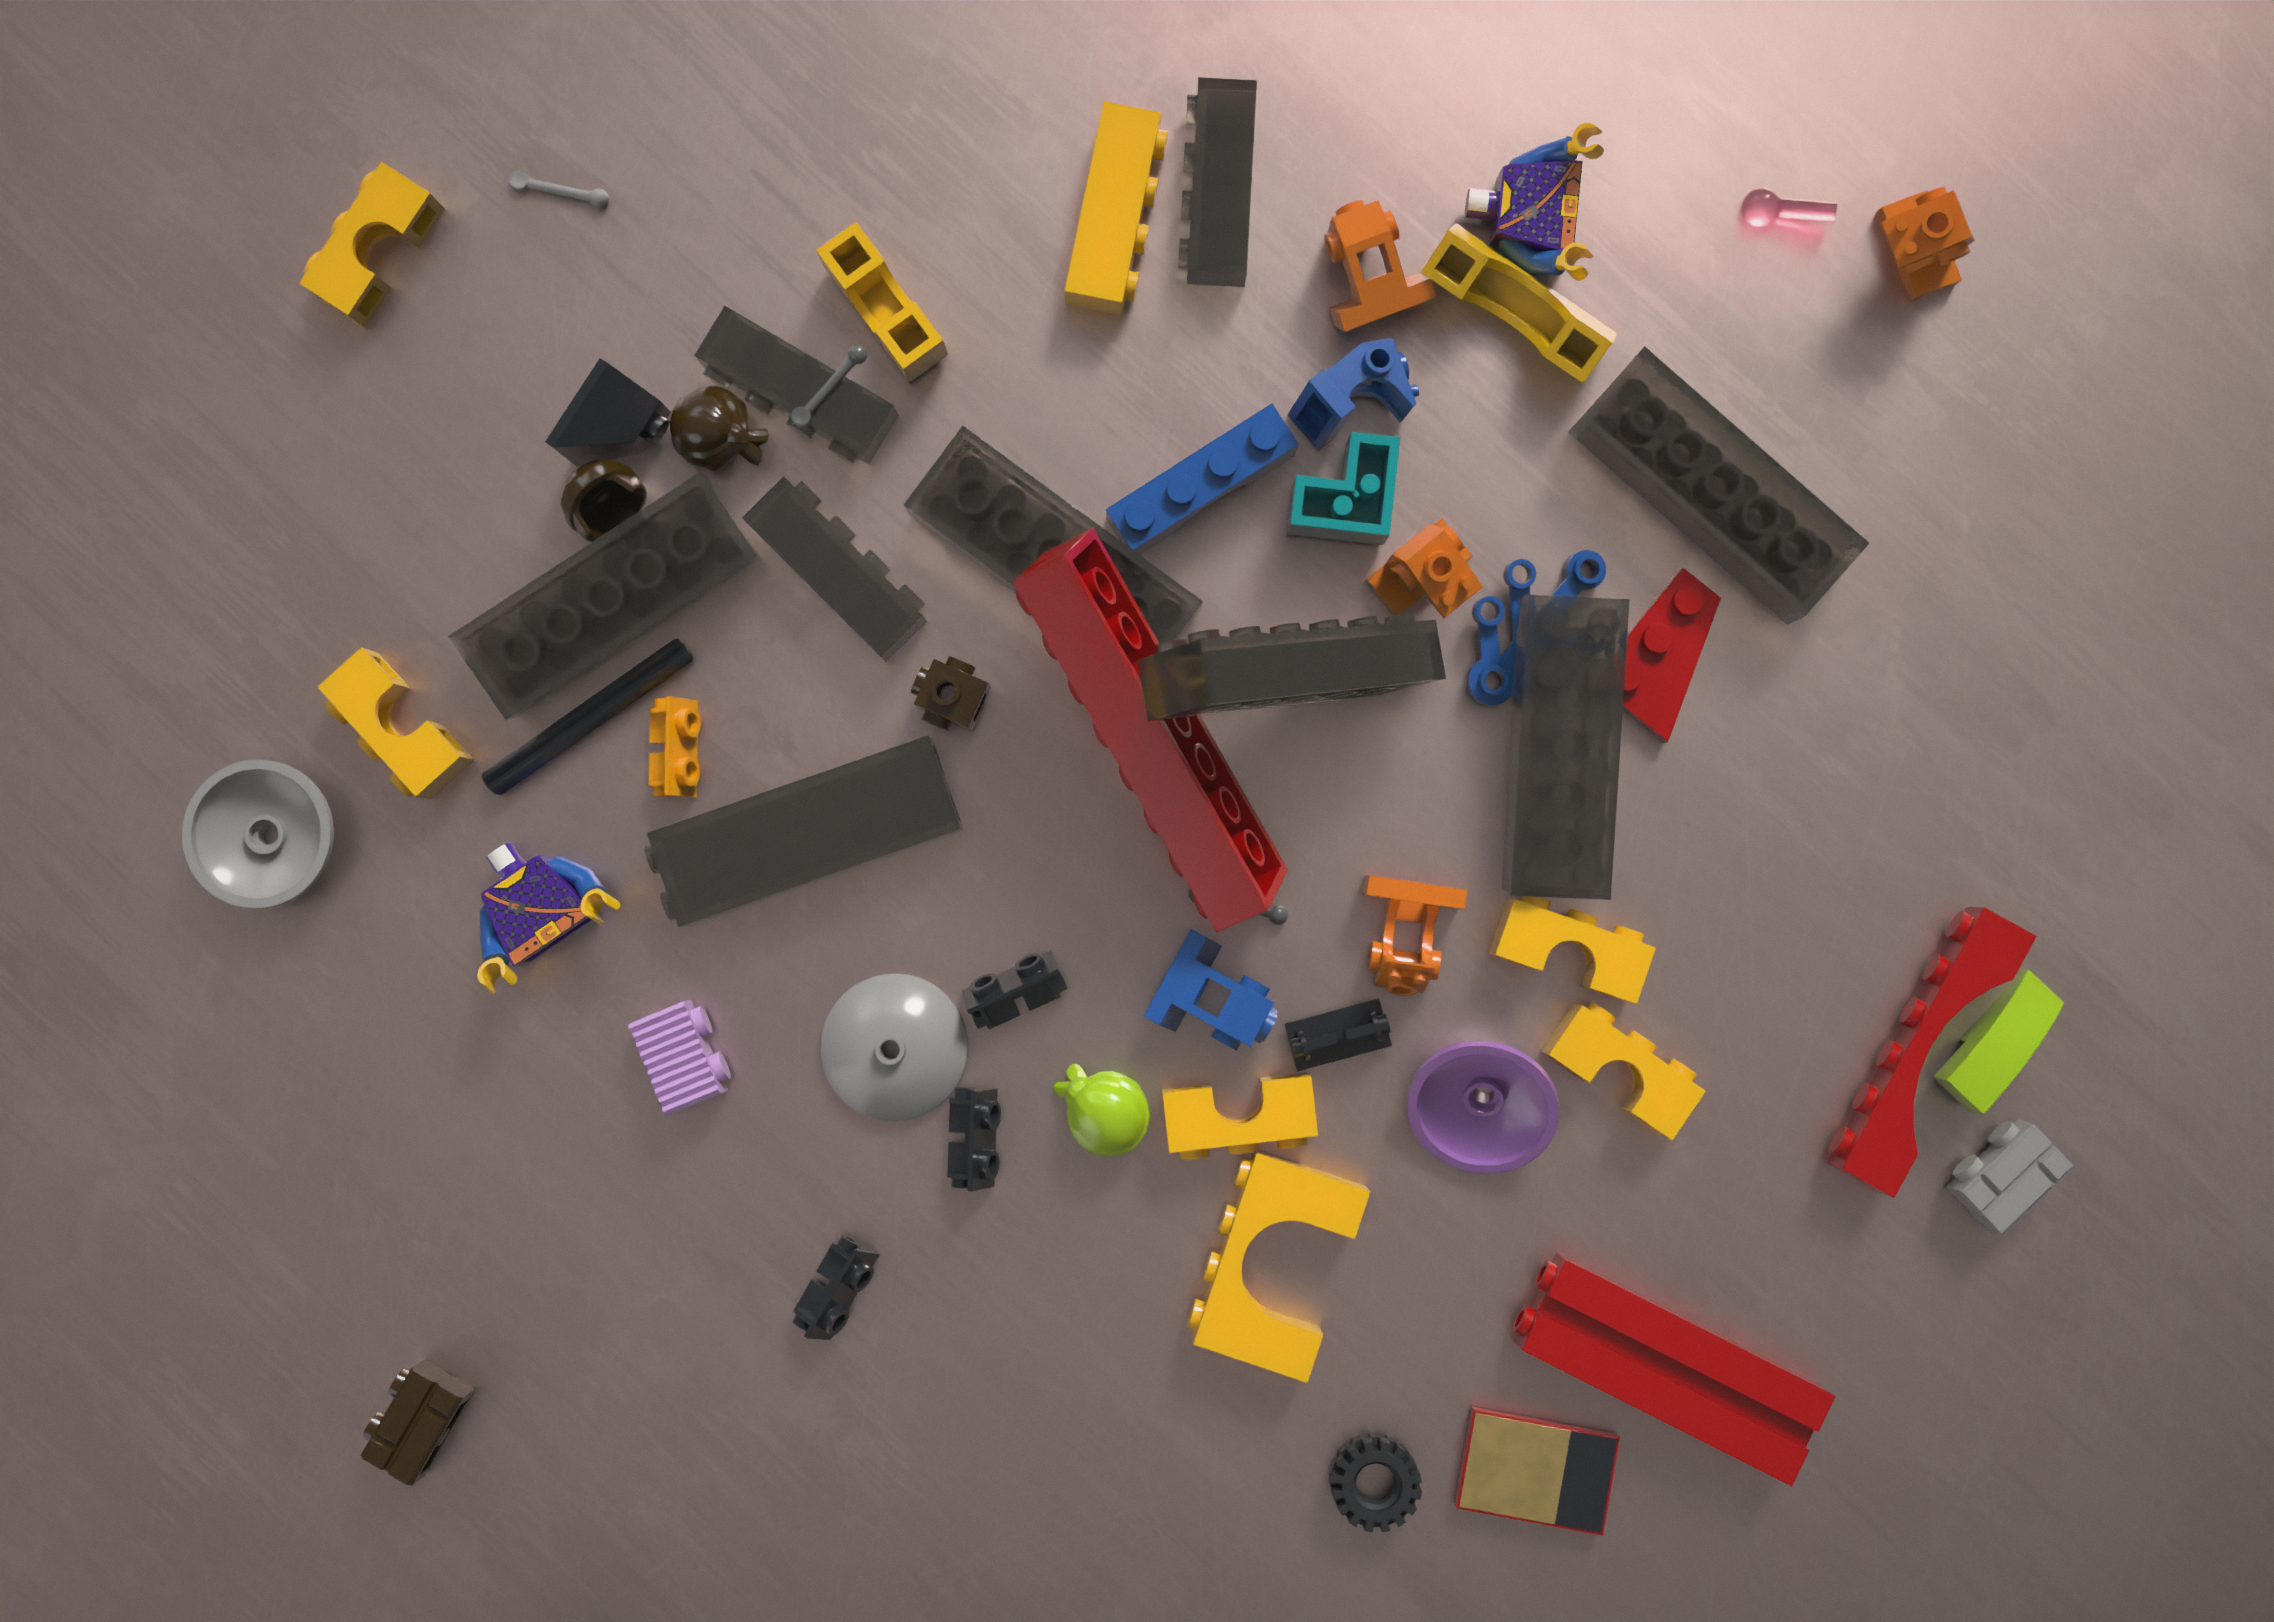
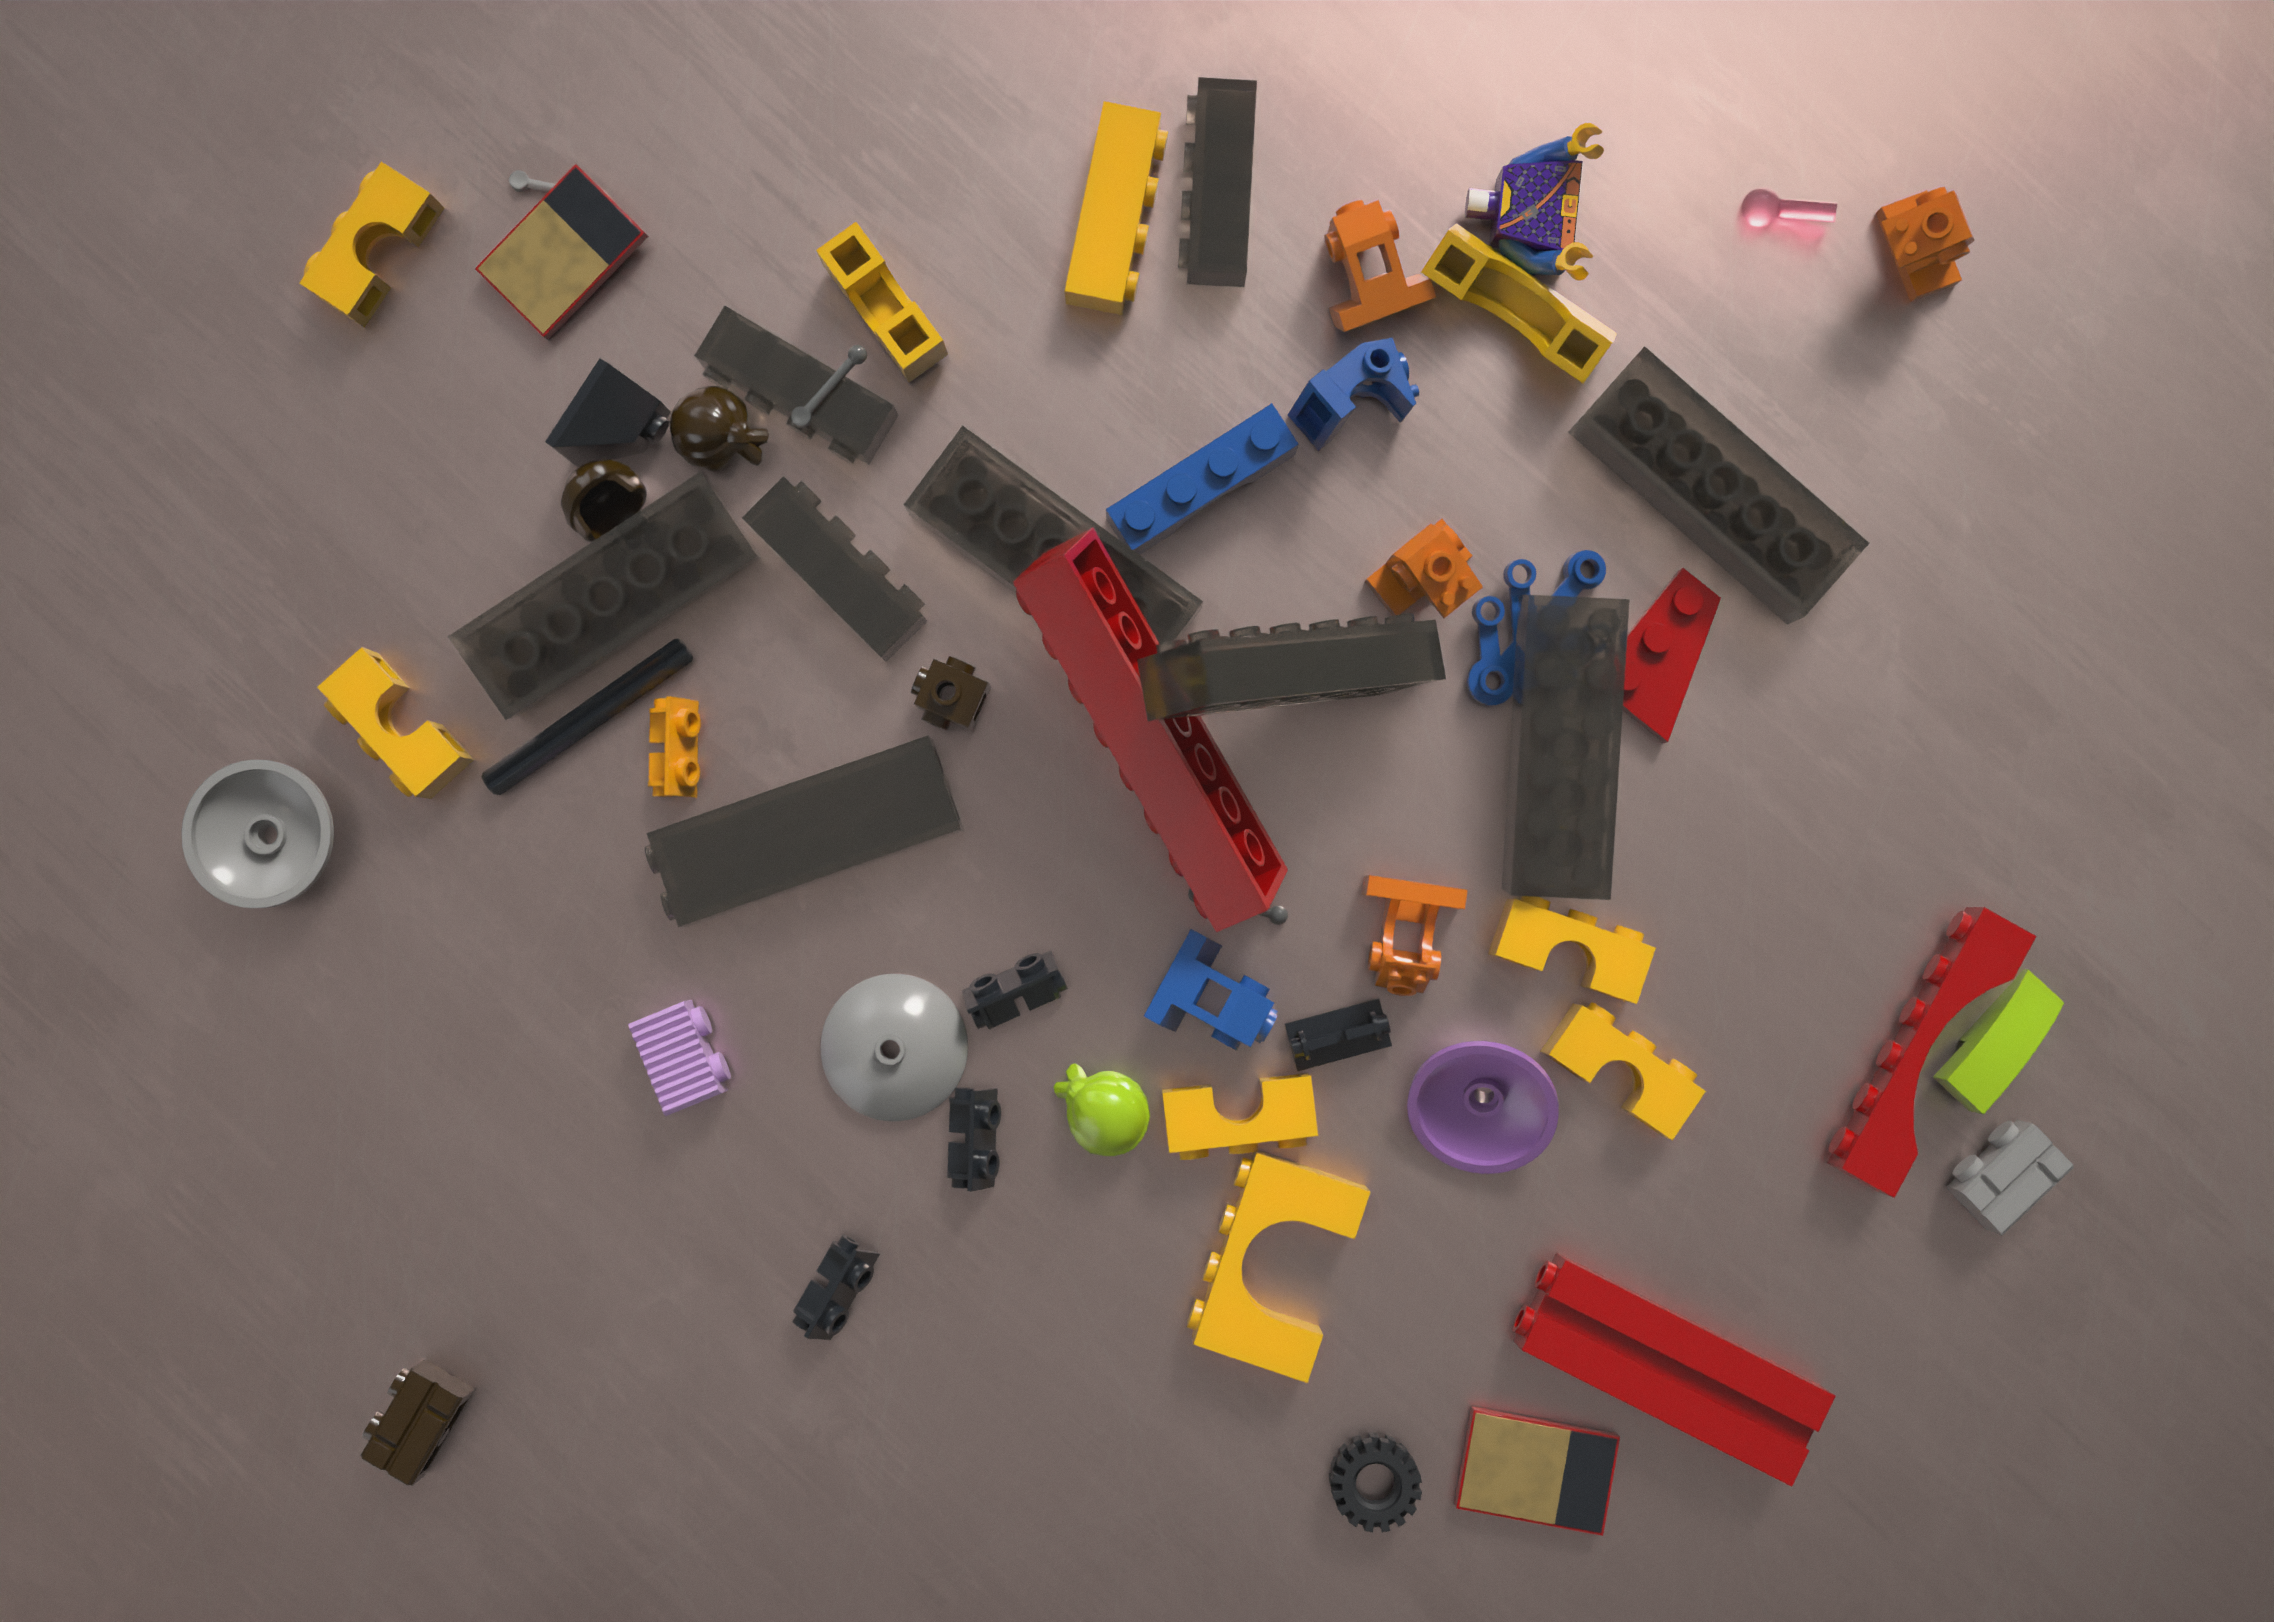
(533, 910): torso -> none
(561, 252): none -> tile
(1358, 504): teal brick -> none

